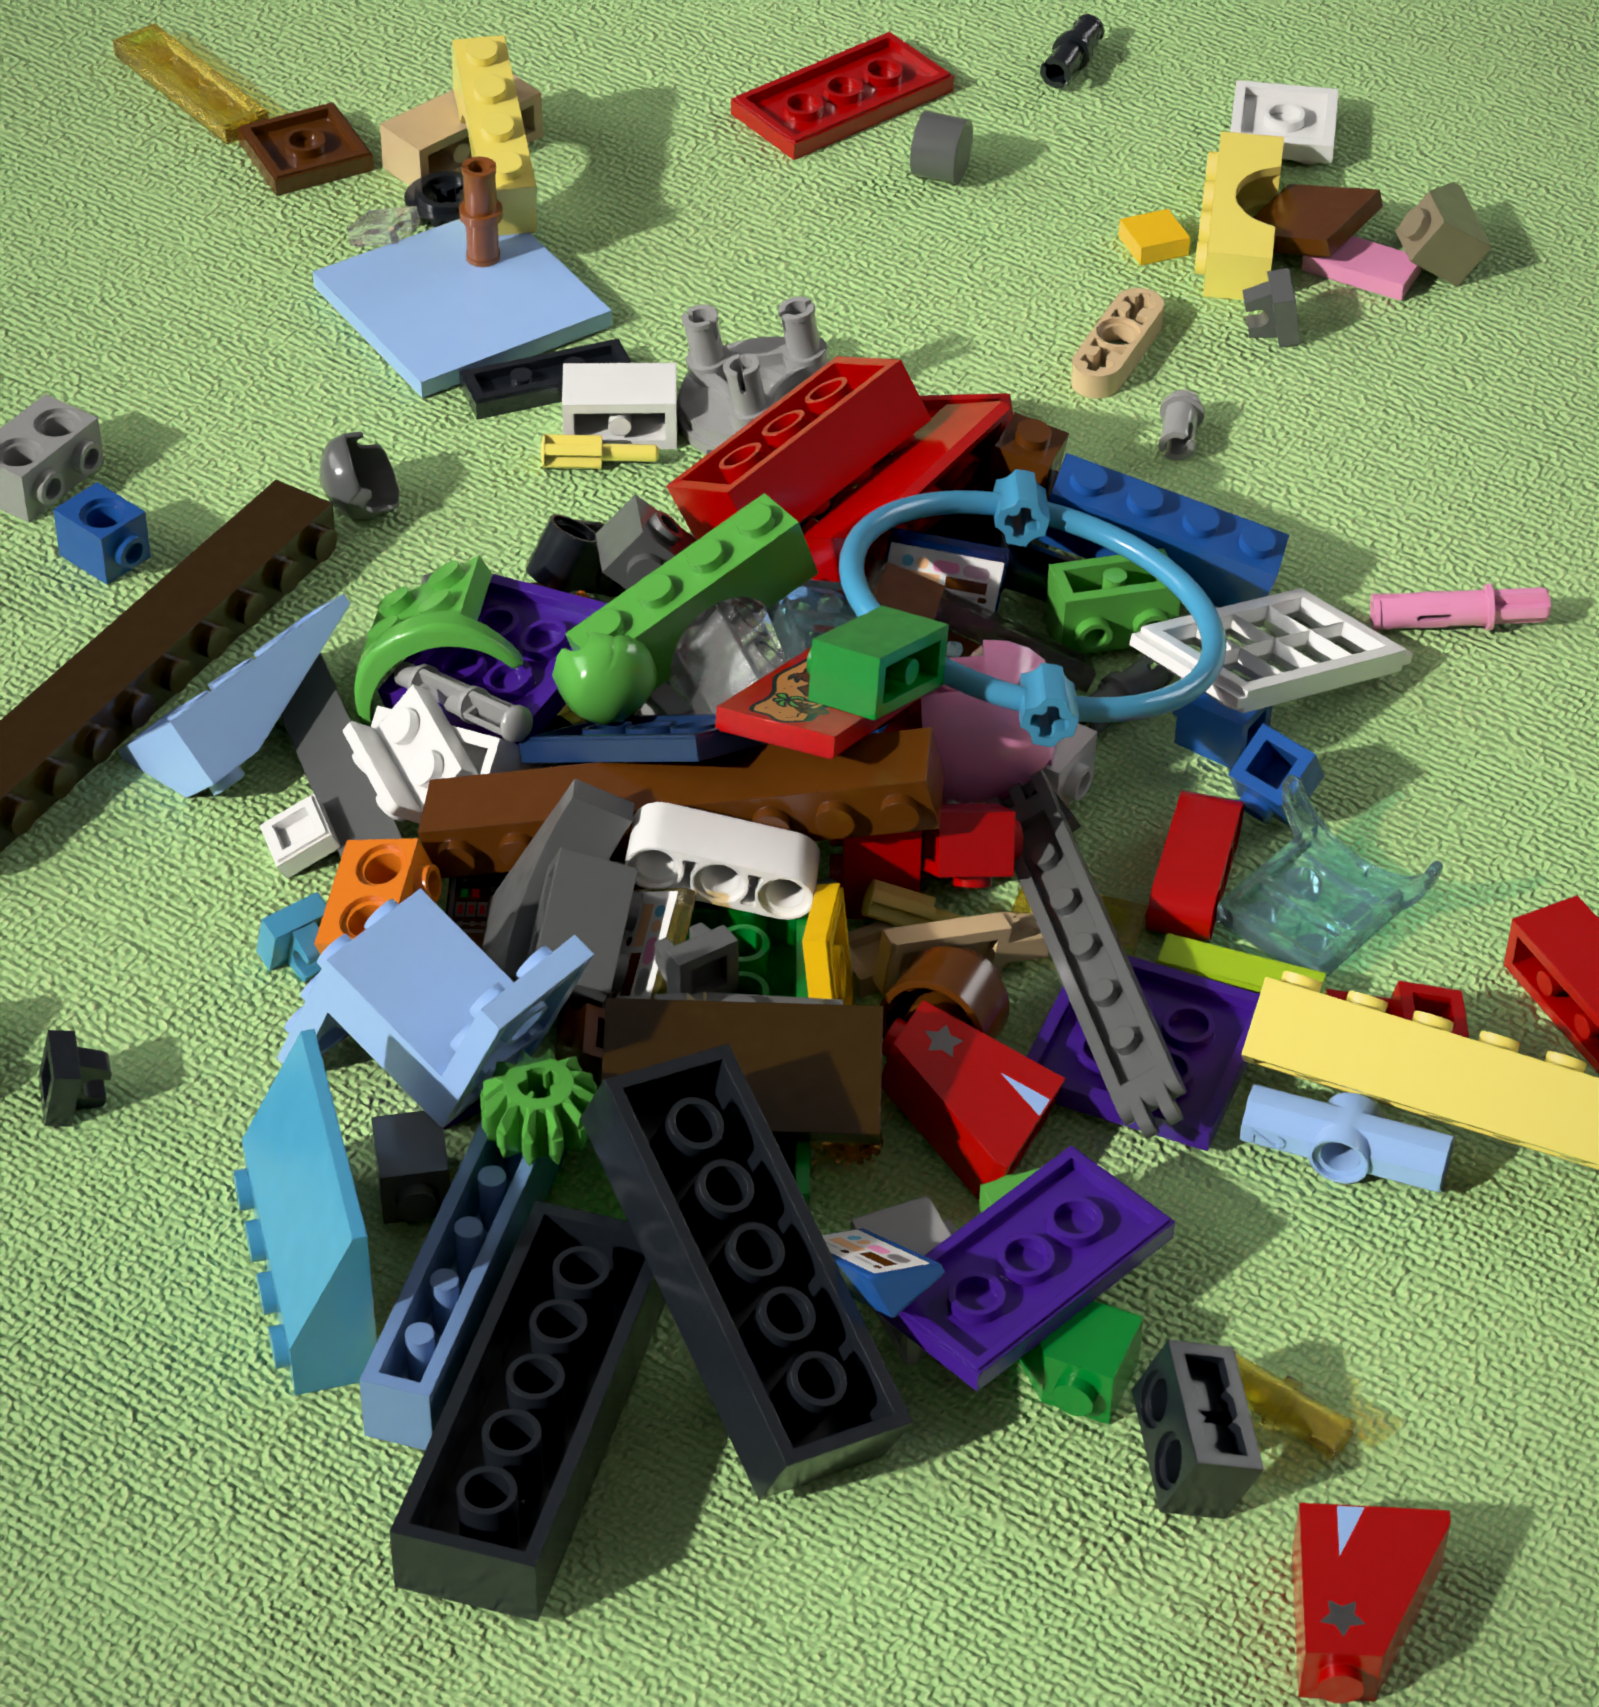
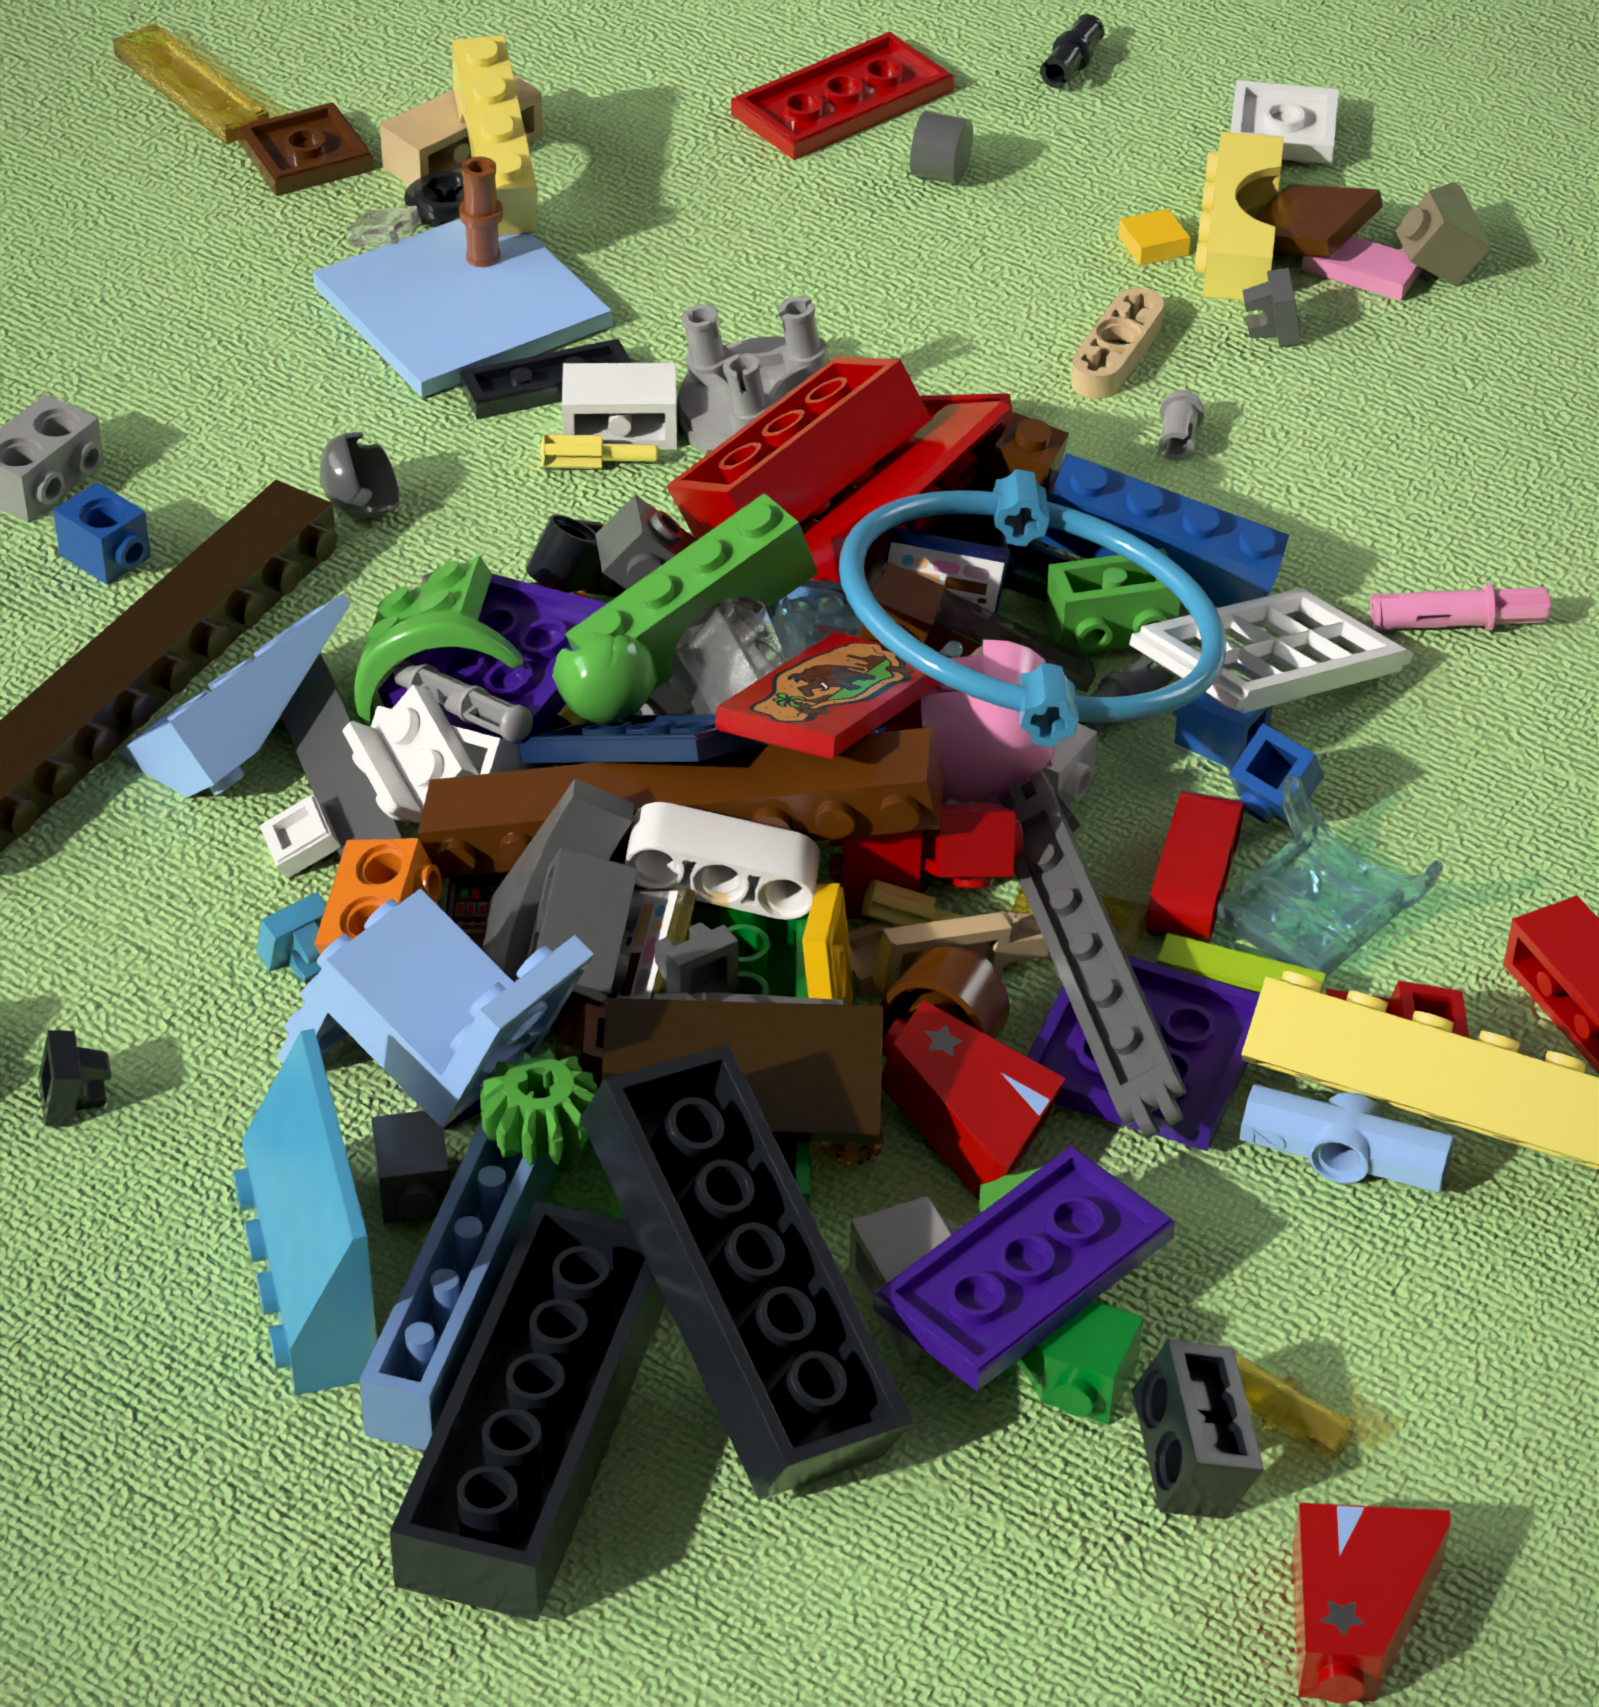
(877, 662): green brick -> none
(881, 1270): blue slope -> none

